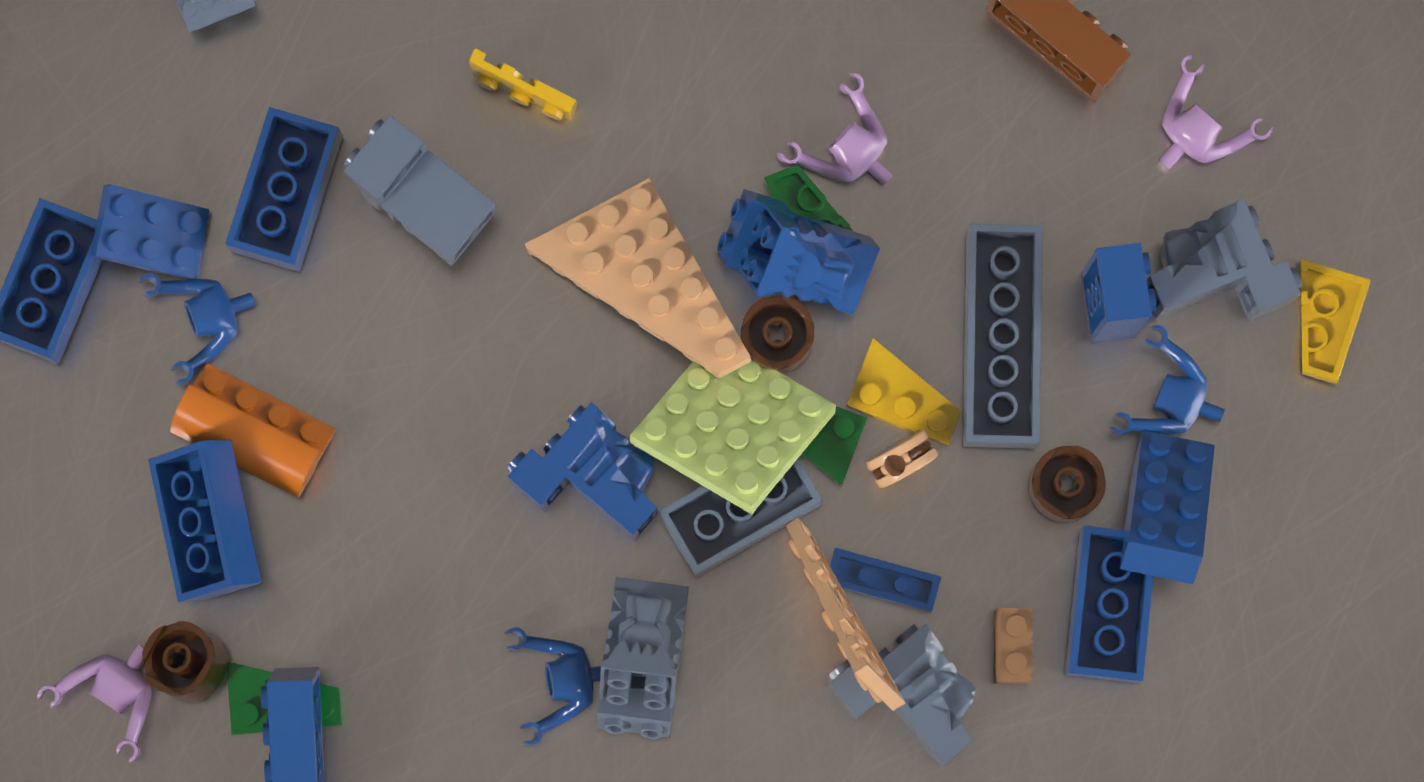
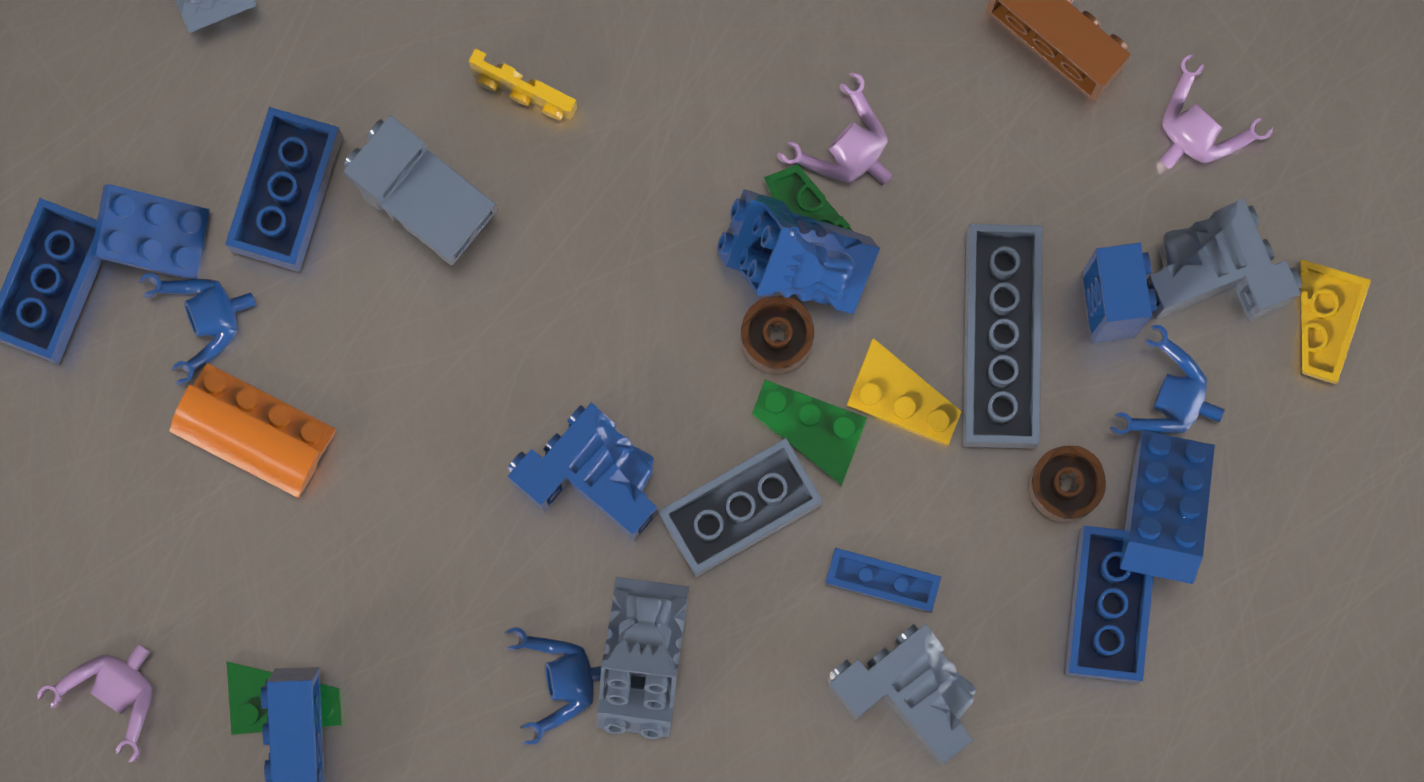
(204, 520): blue brick -> none
(204, 665): reddish brown brick -> none
(644, 269): light nougat wing -> none
(733, 429): yellowish green plate -> none
(842, 619): light nougat wing -> none
(901, 458): light nougat head -> none
(1013, 646): medium nougat brick -> none

